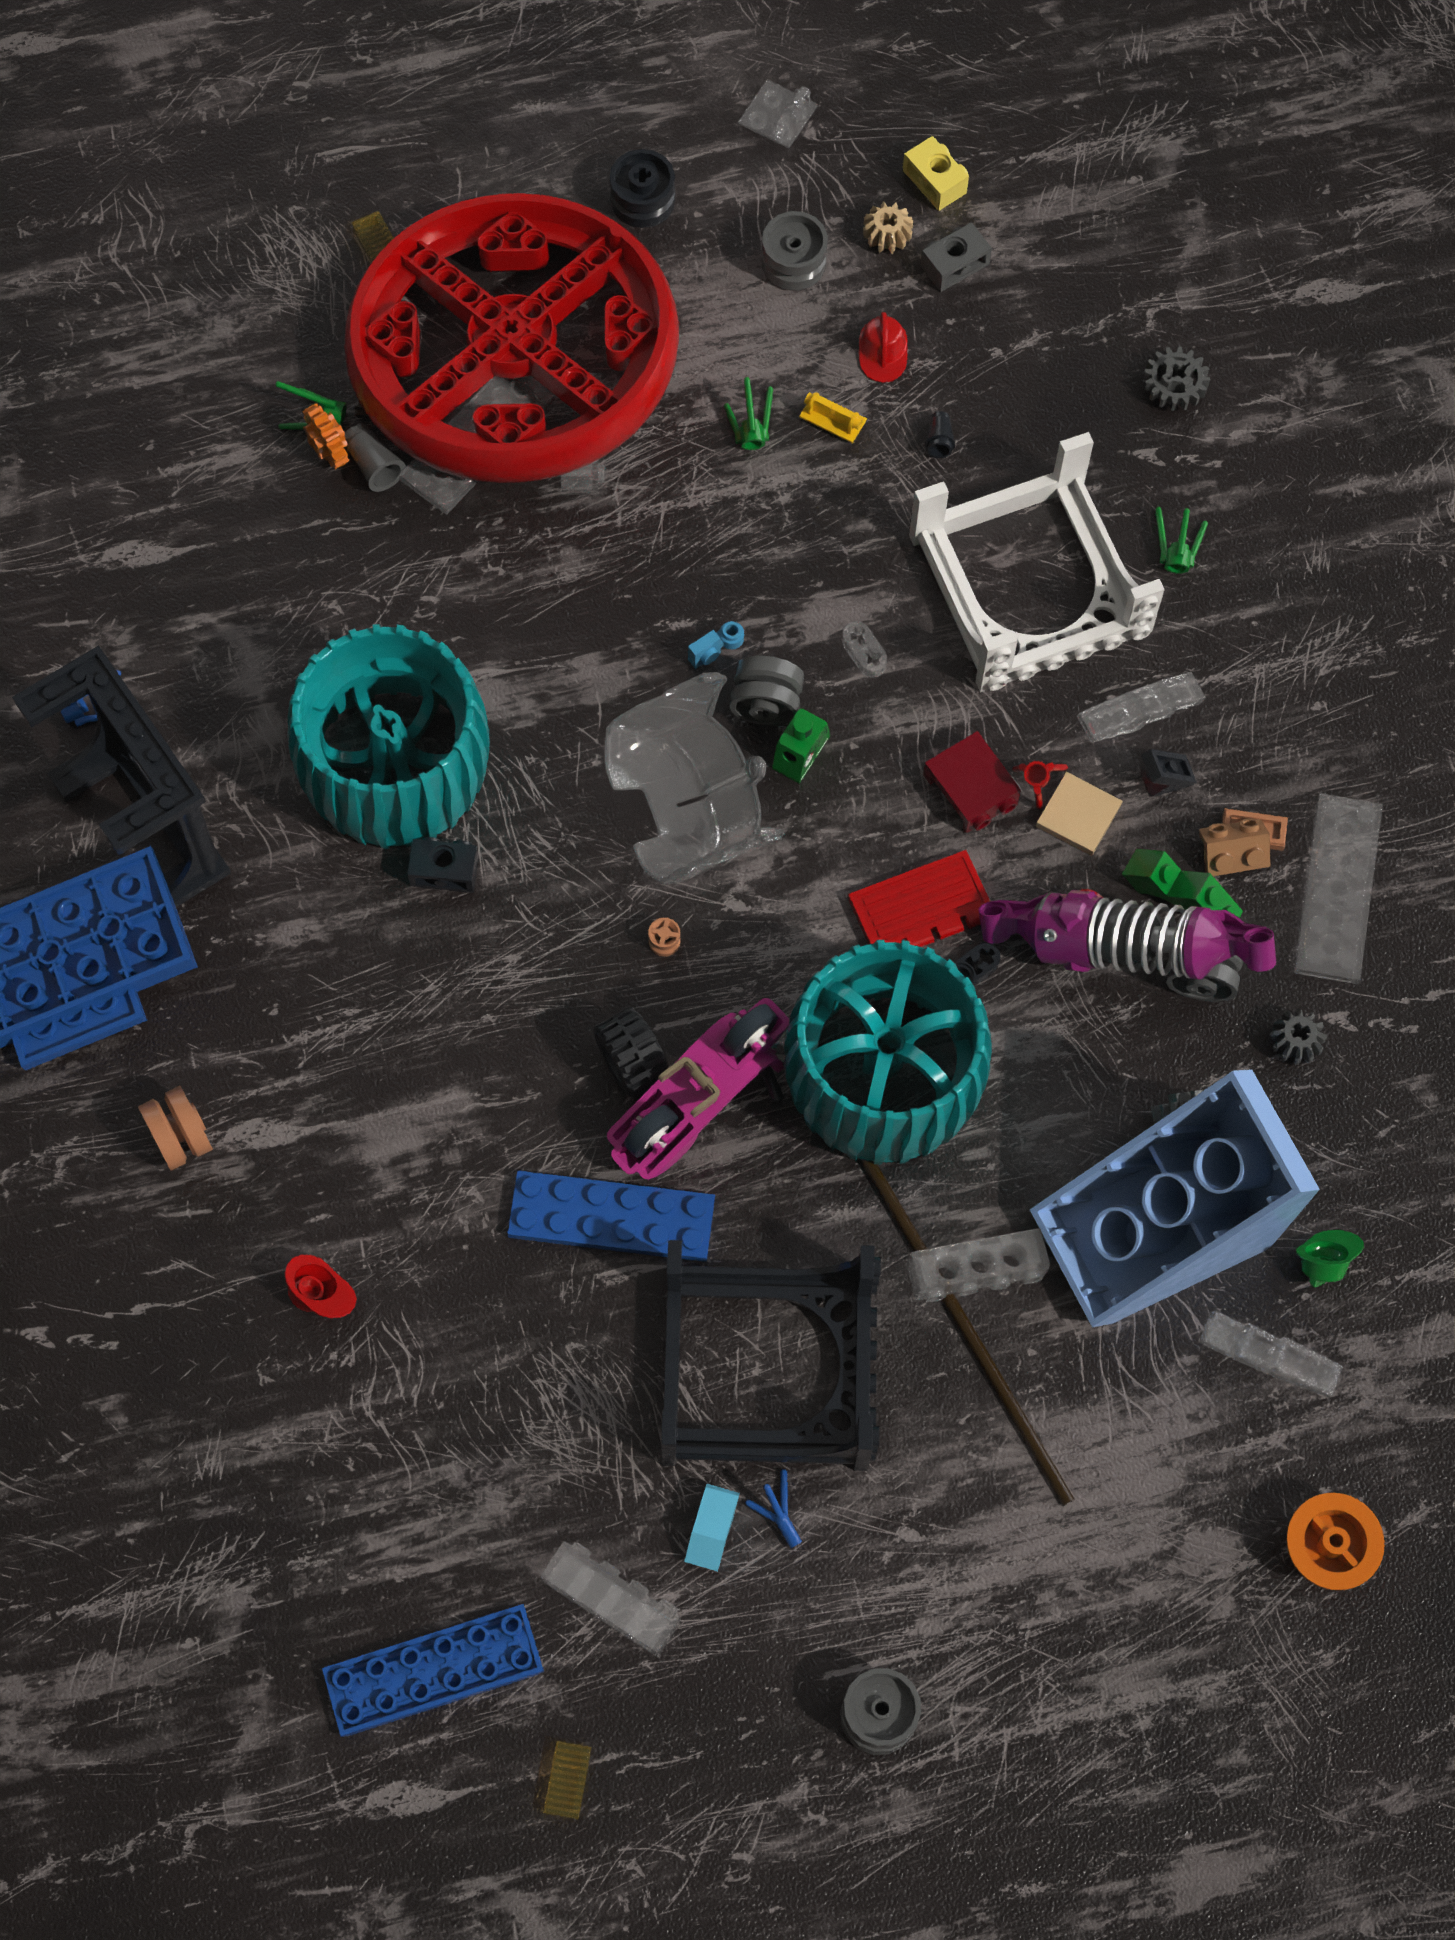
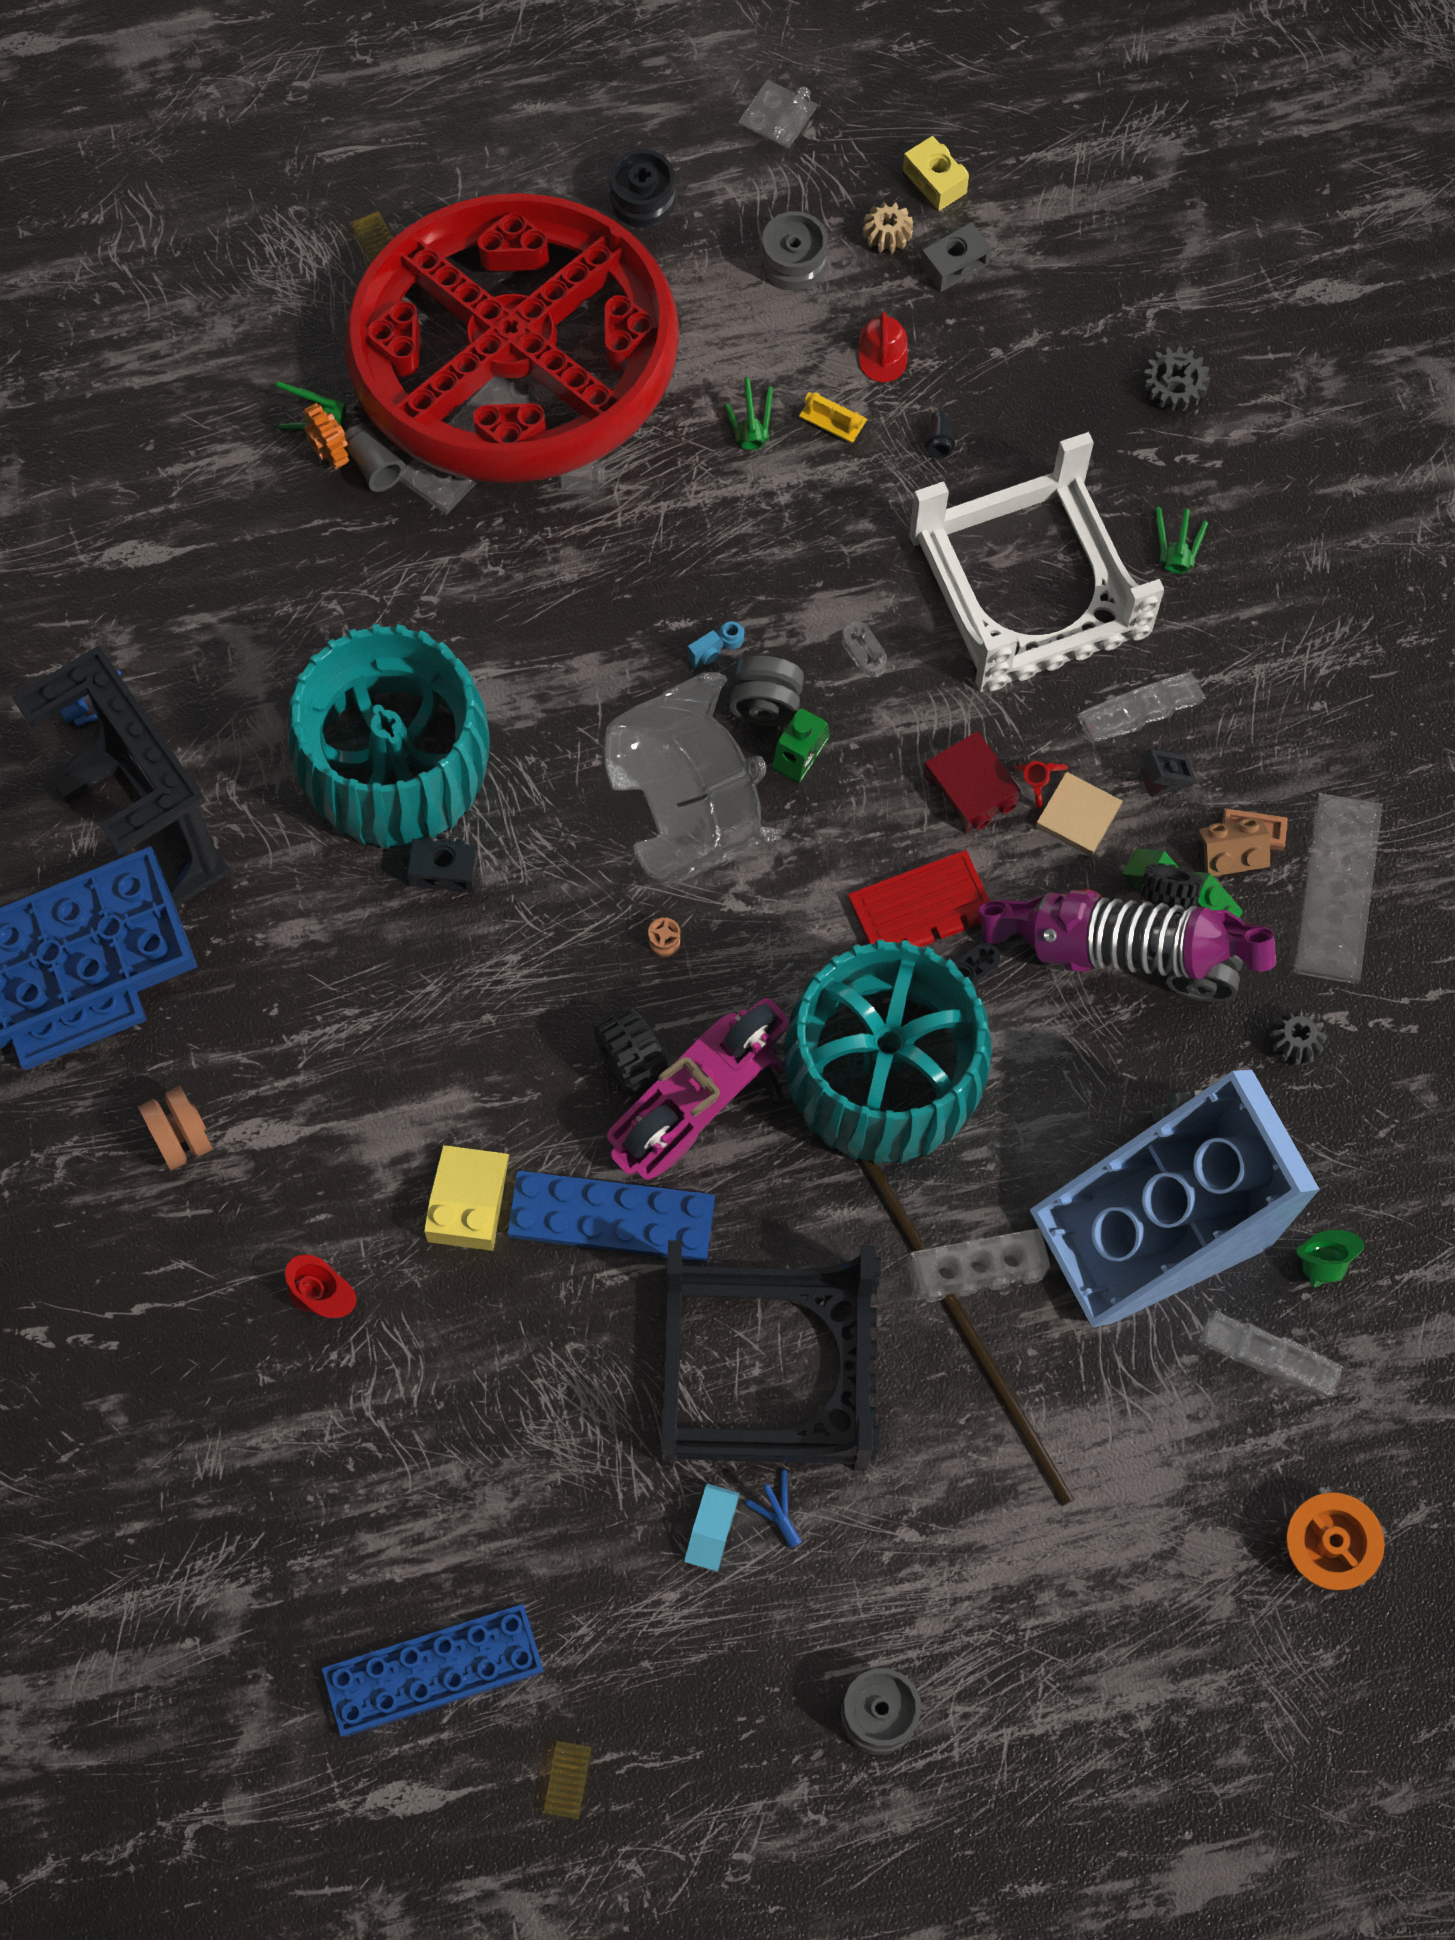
(466, 1198): none -> light yellow slope
(611, 1598): clear brick -> none
(1171, 886): none -> black tyre

